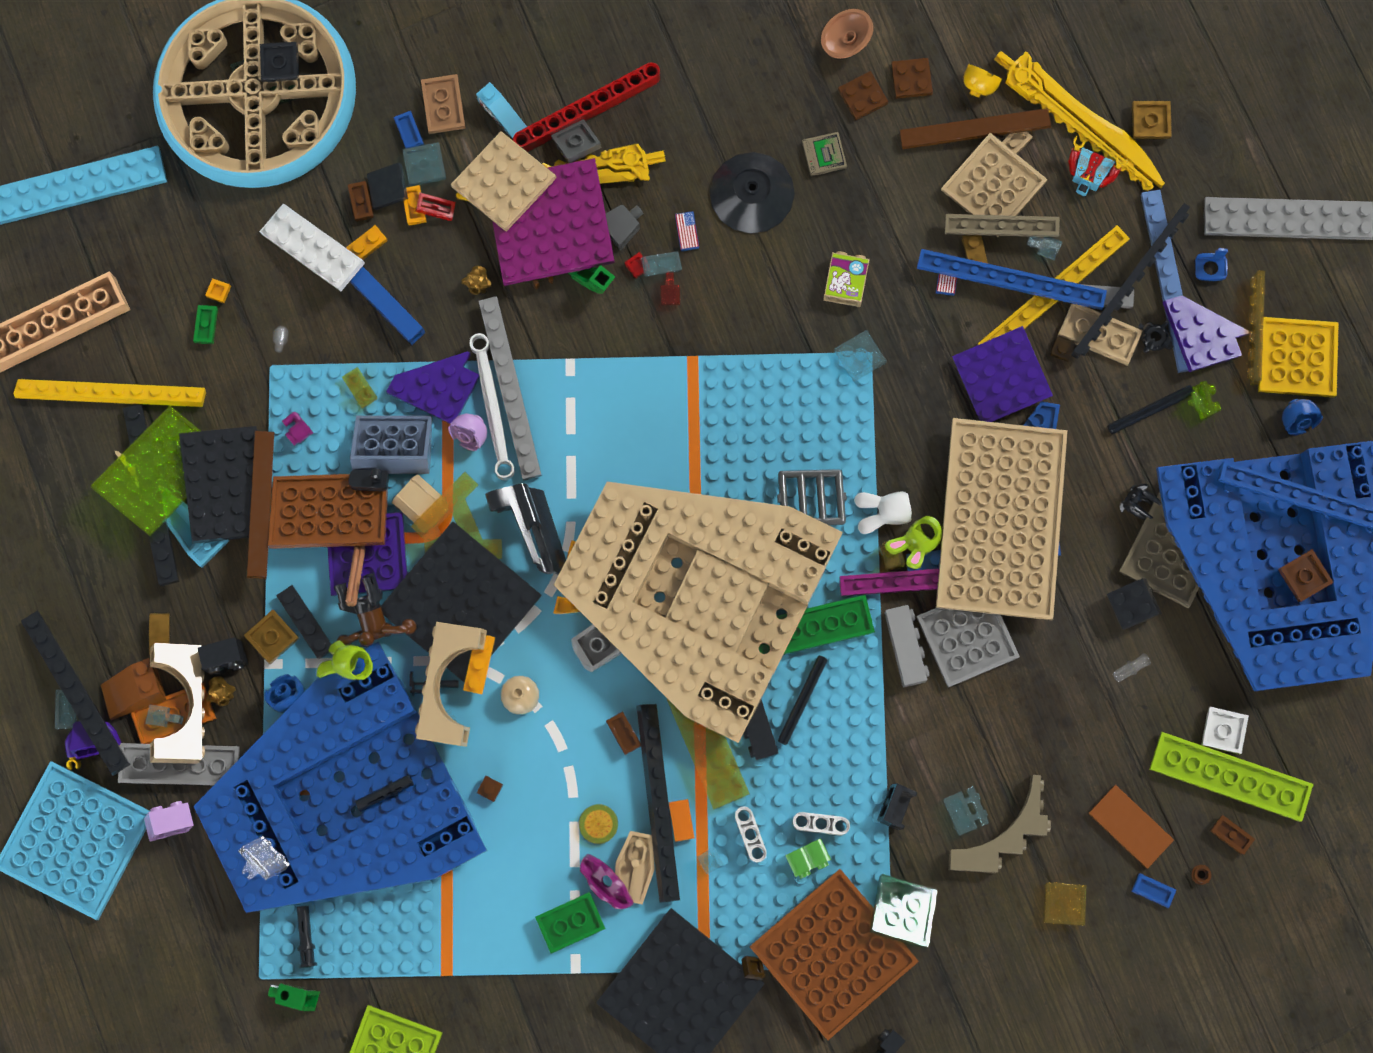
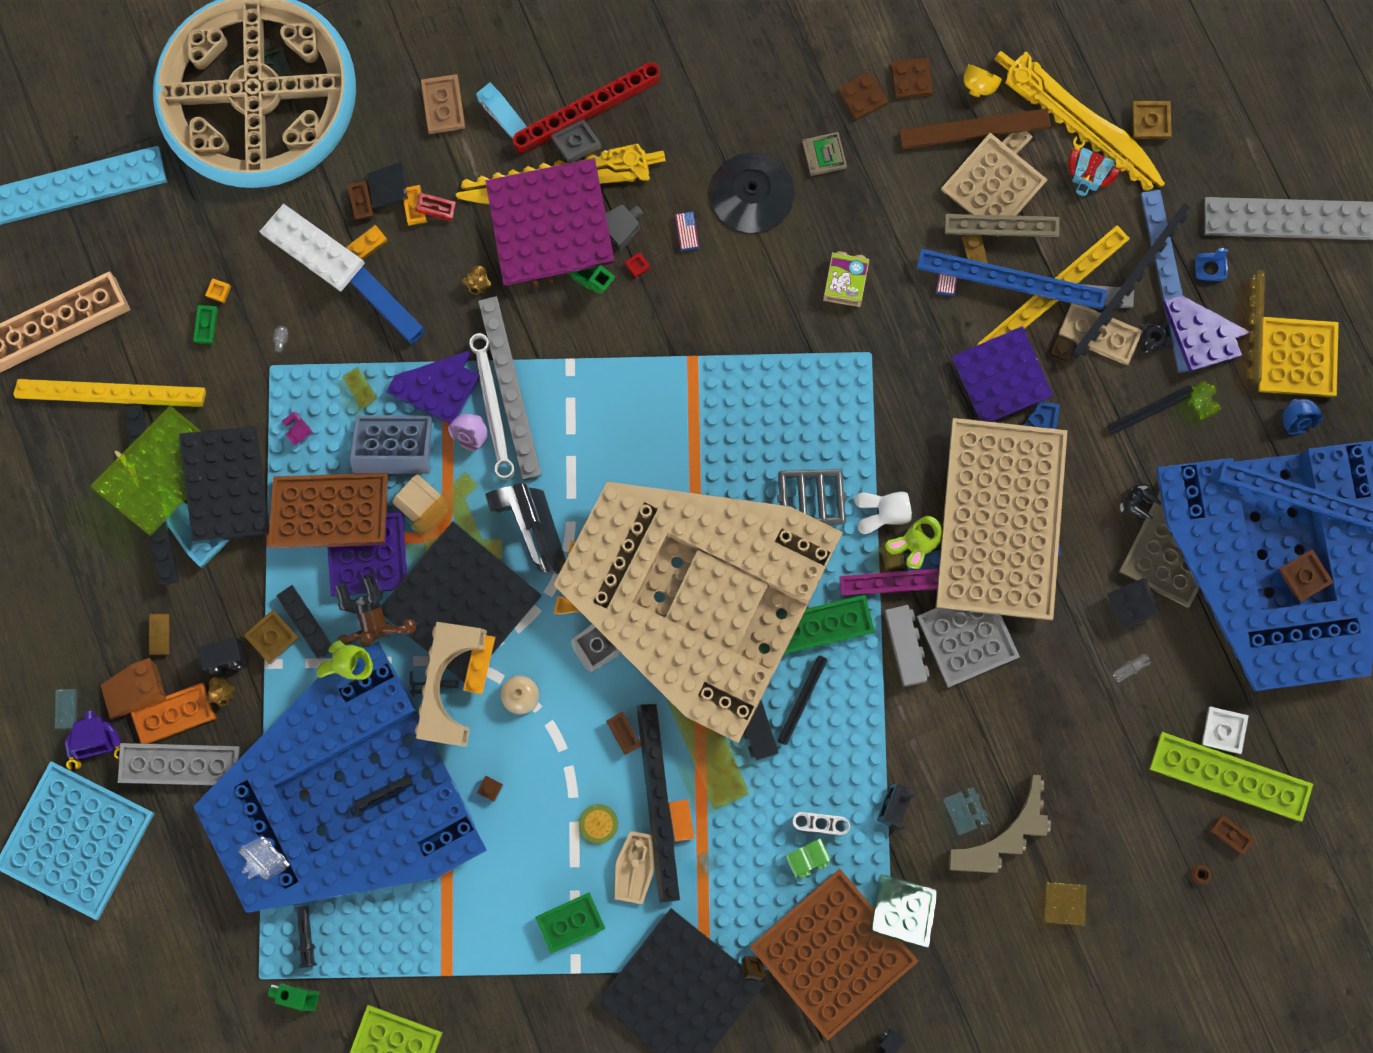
(75, 693): black plate -> none
(160, 716): clear light blue plate -> none
(168, 821): lavender brick -> none
(185, 665): arch -> none
(260, 505): reddish brown tile -> none
(279, 61): black tile -> none
(283, 692): blue cylinder -> none
(355, 576): nougat axle -> none
(369, 480): black piece -> none
(408, 130): blue tile -> none
(424, 164): clear light blue plate -> none
(503, 181): tan plate -> none
(594, 872): magenta piece -> none
(661, 263): clear light blue plate -> none
(670, 293): clear red plate -> none
(743, 827): white beam -> none
(847, 33): nougat dish -> none
(860, 355): clear light blue plate -> none
(1047, 246): clear light blue plate -> none
(1131, 826): dark orange tile -> none
(1153, 890): blue tile -> none

